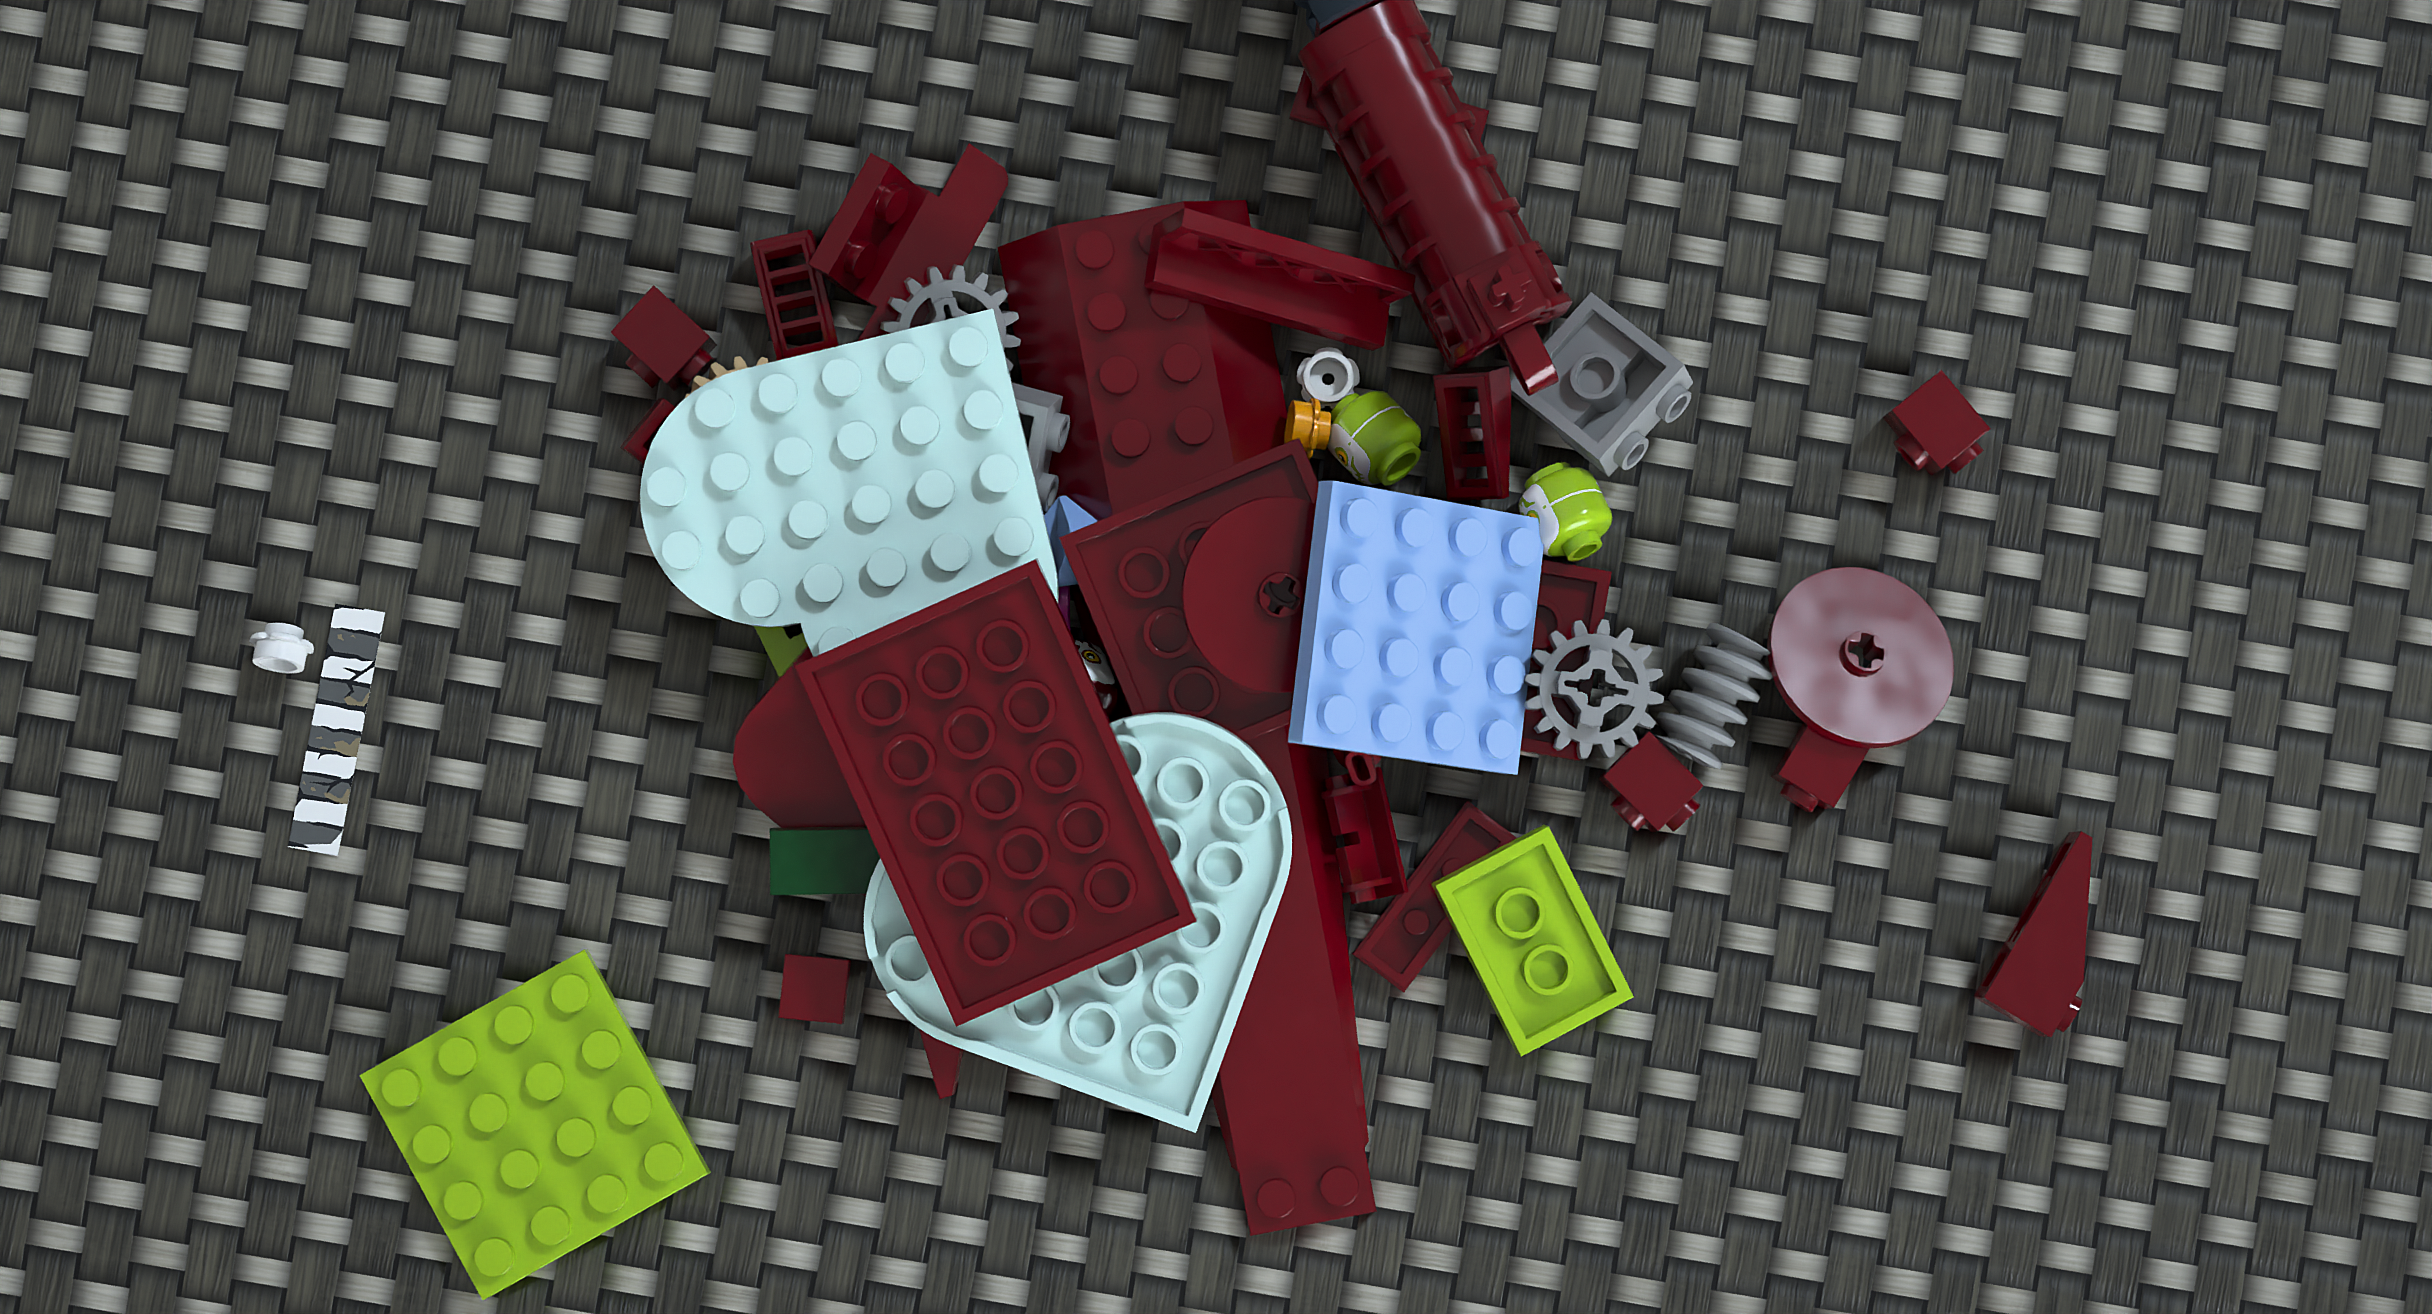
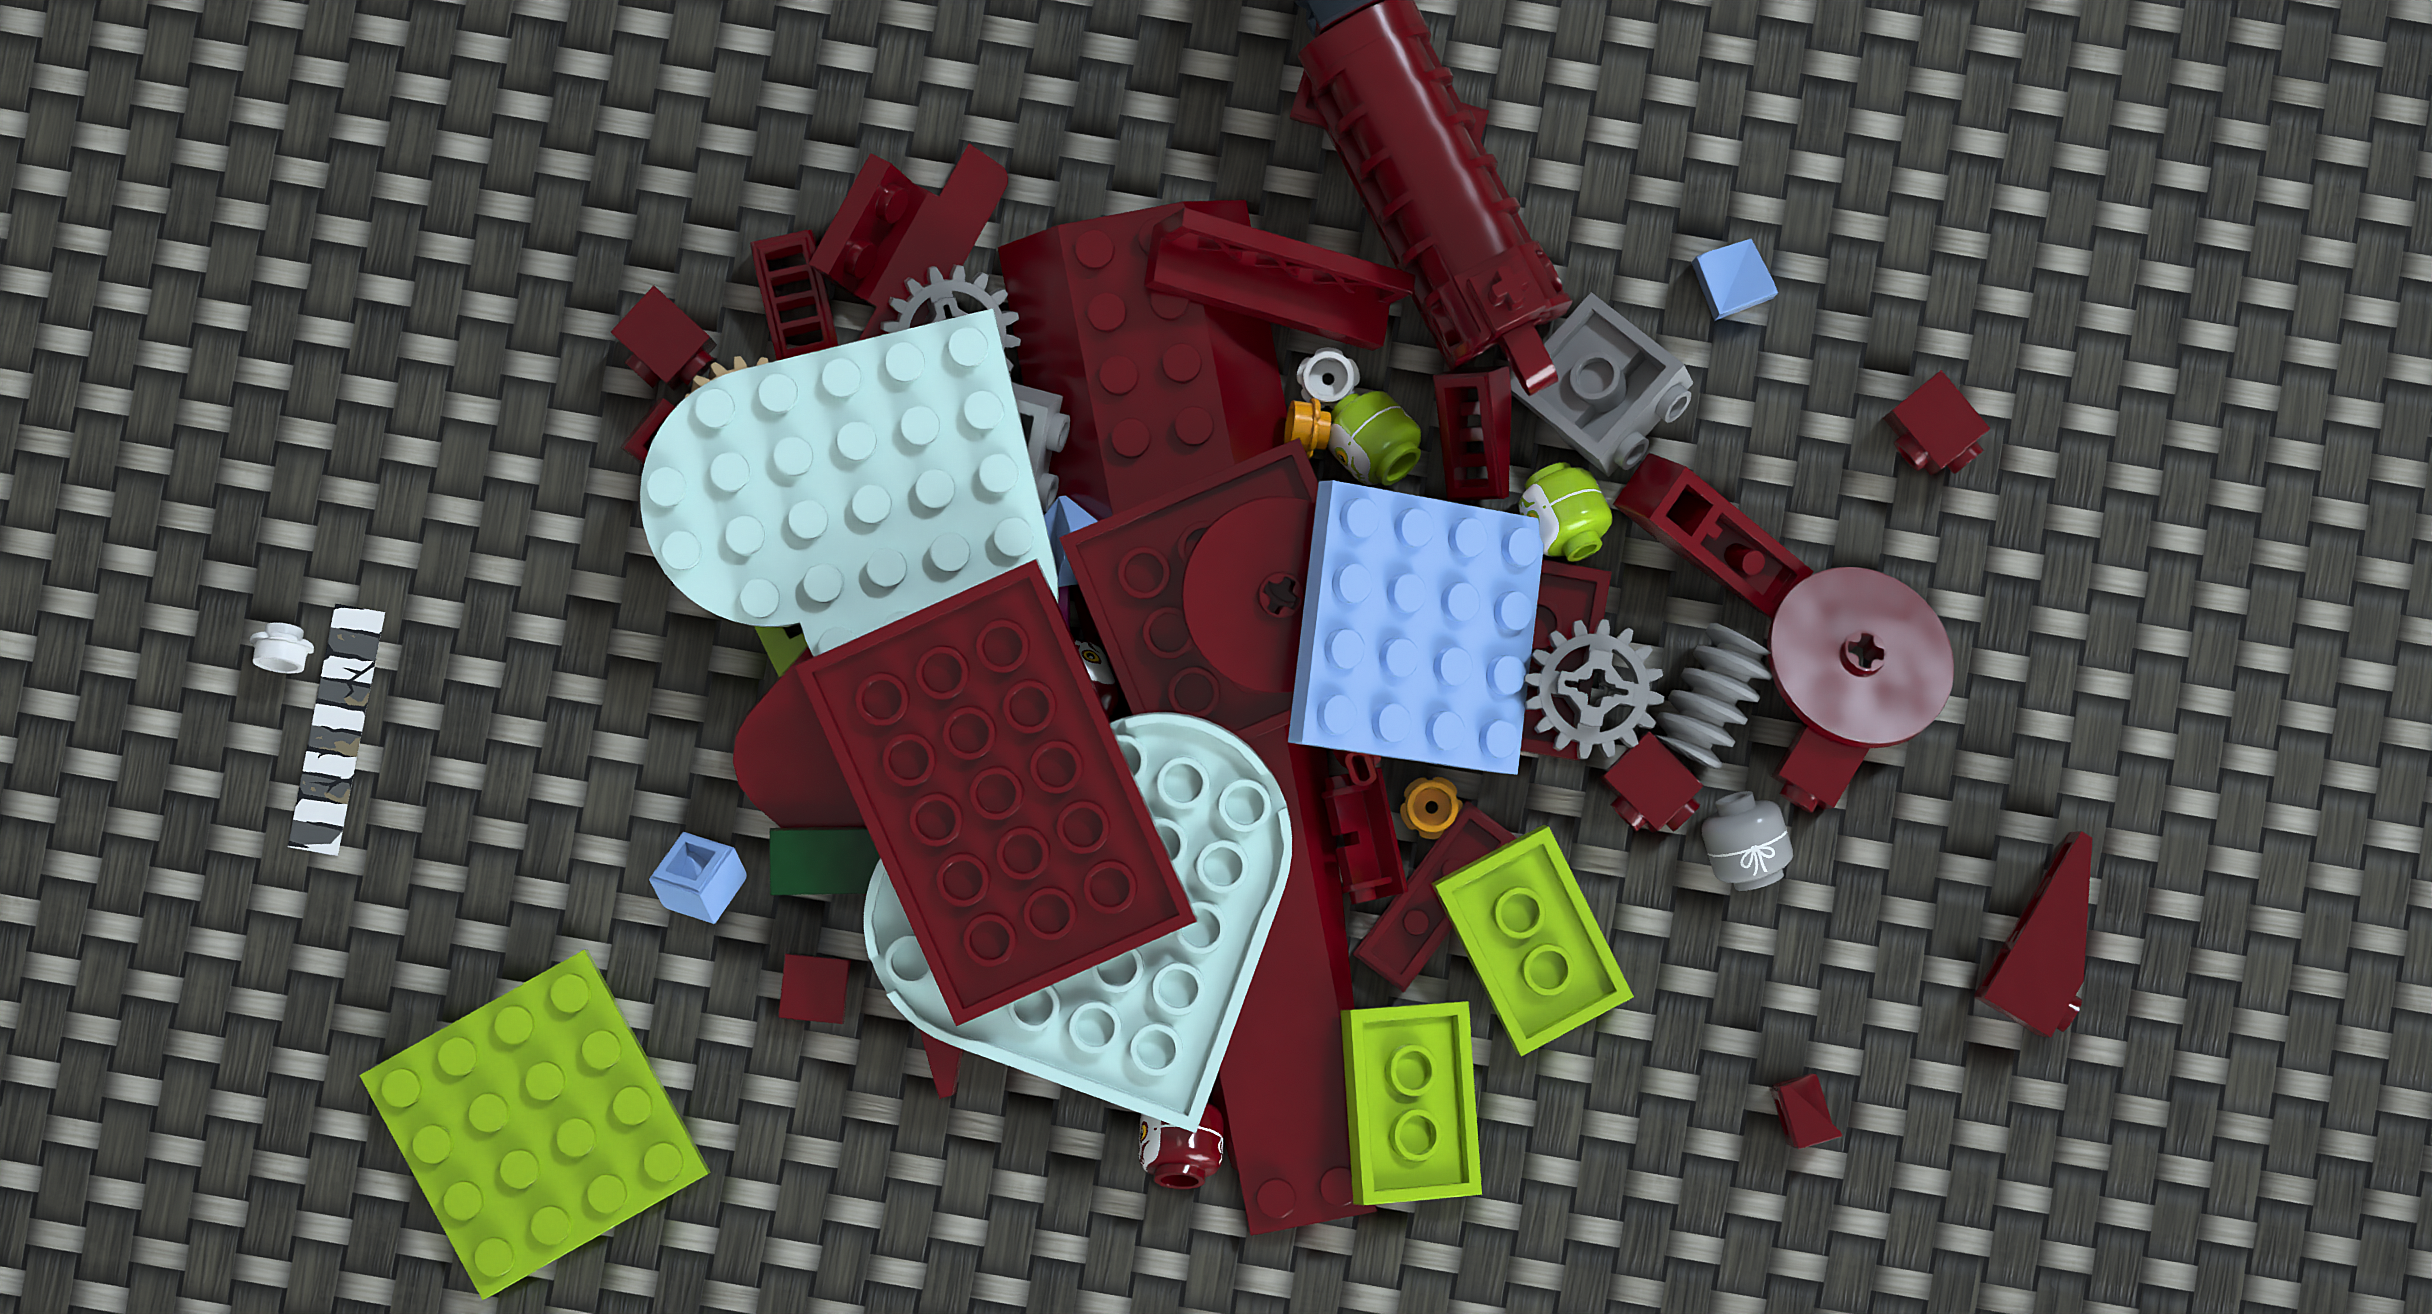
(698, 877): none -> light blue slope
(1178, 1155): none -> dark red head
(1411, 1103): none -> lime plate
(1418, 794): none -> light orange plate
(1710, 533): none -> dark red slope
(1733, 278): none -> light blue slope
(1747, 841): none -> light grey head
(1803, 1112): none -> dark red slope

